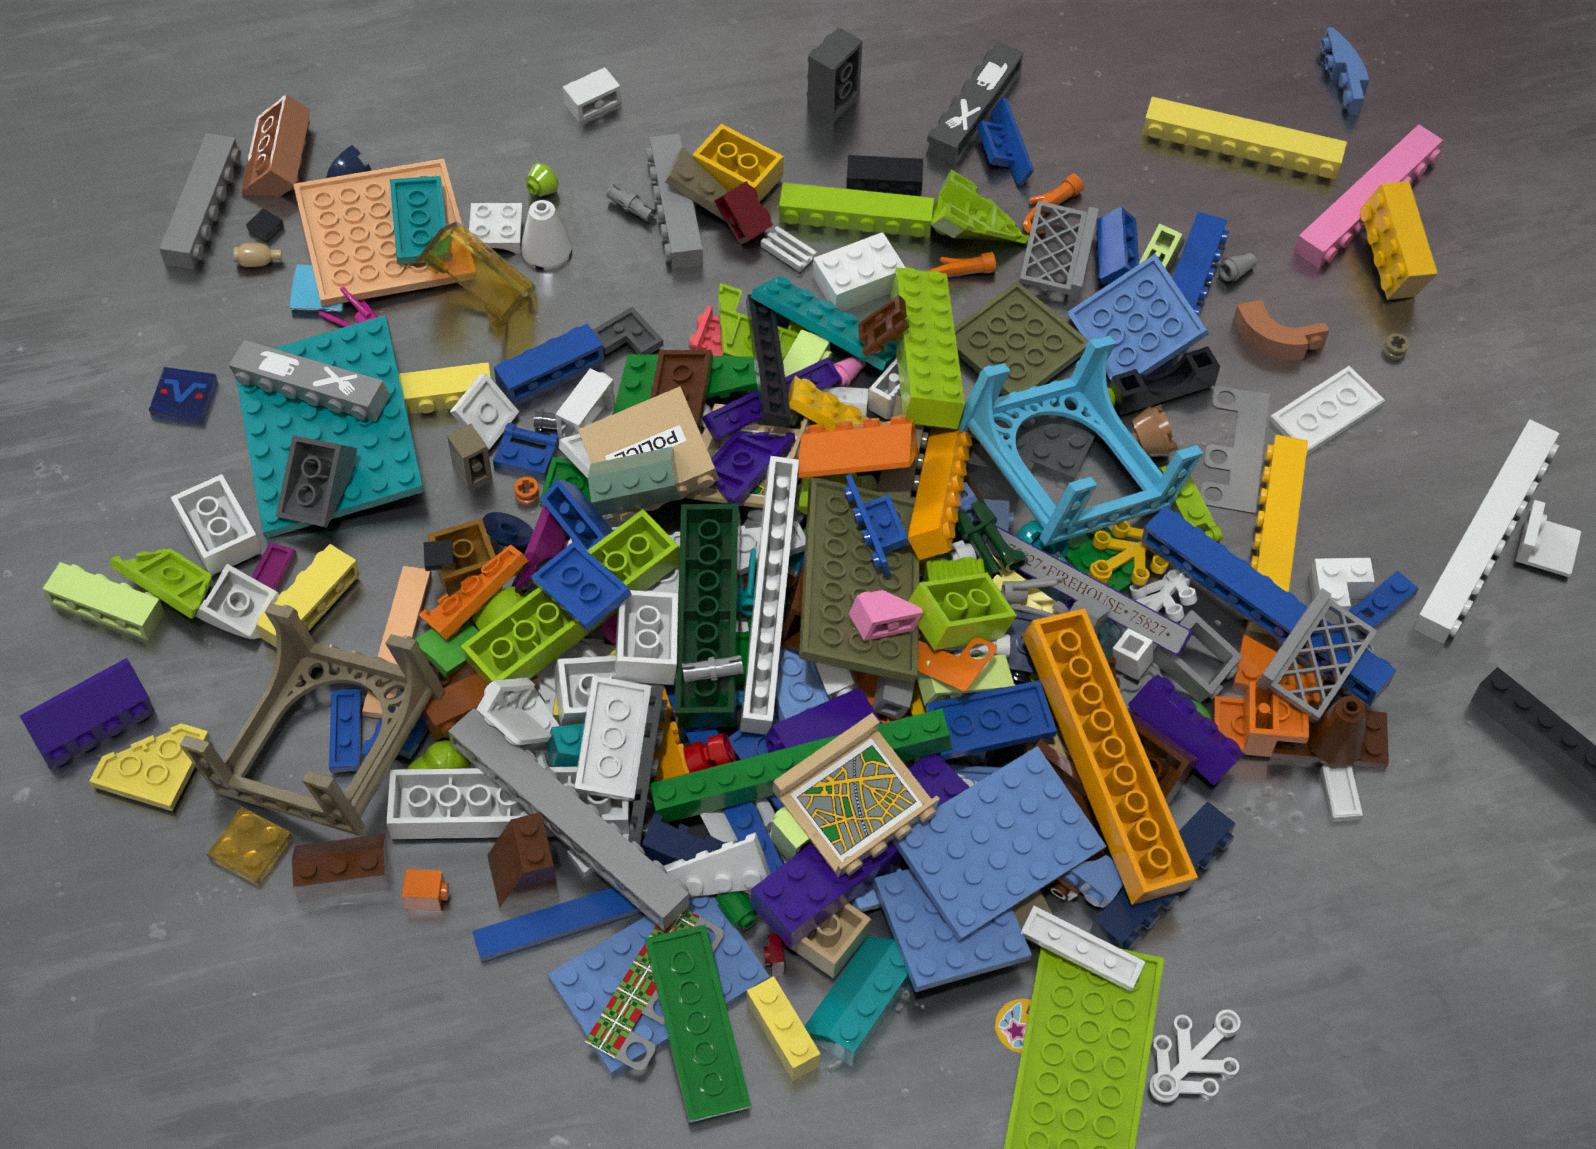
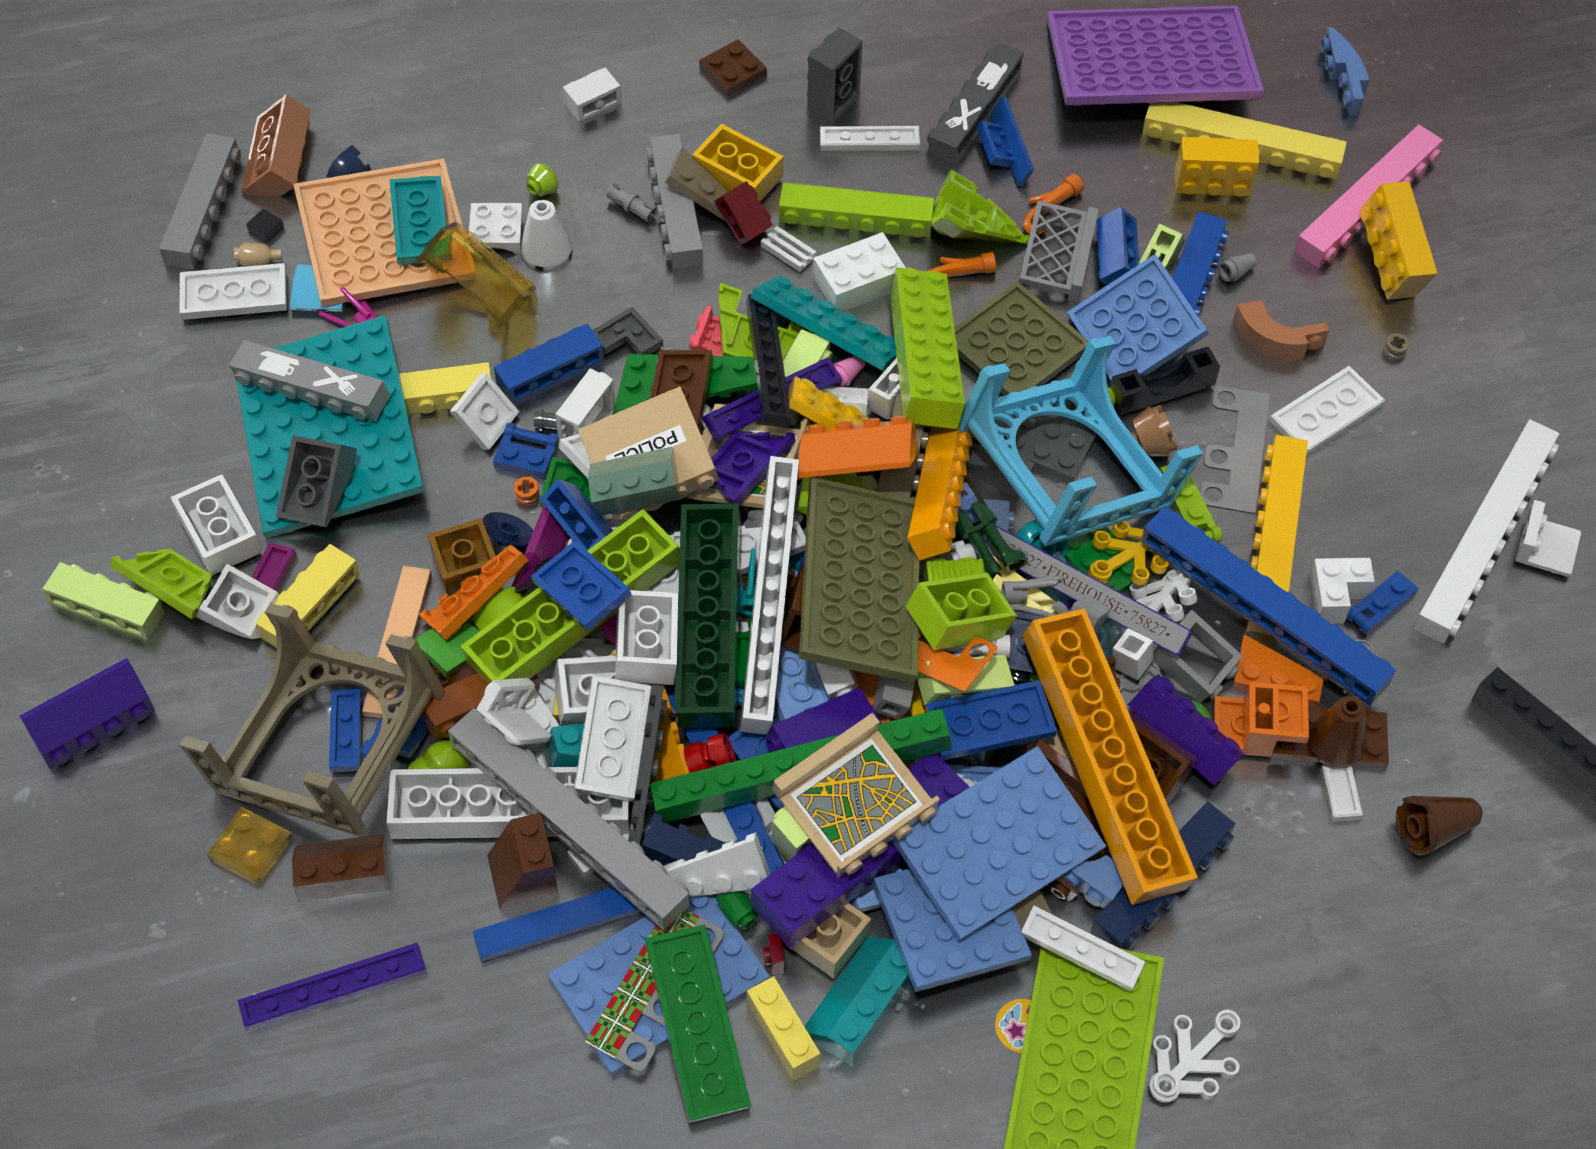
(151, 769): light yellow plate -> none
(183, 394): clear blue tile -> none
(233, 291): none -> white plate
(331, 986): none -> dark purple tile
(424, 889): orange brick -> none
(438, 555): black tile -> none
(469, 456): dark tan brick -> none
(712, 668): light grey pin -> none
(733, 67): none -> reddish brown plate
(869, 138): none -> white tile
(881, 523): blue bracket -> none
(883, 326): reddish brown plate -> none
(883, 615): bright pink slope -> none
(885, 174): black brick -> none
(1153, 55): none -> medium lavender plate
(1216, 166): none -> yellow brick
(1293, 646): light grey fence -> none
(1435, 820): none -> reddish brown cone

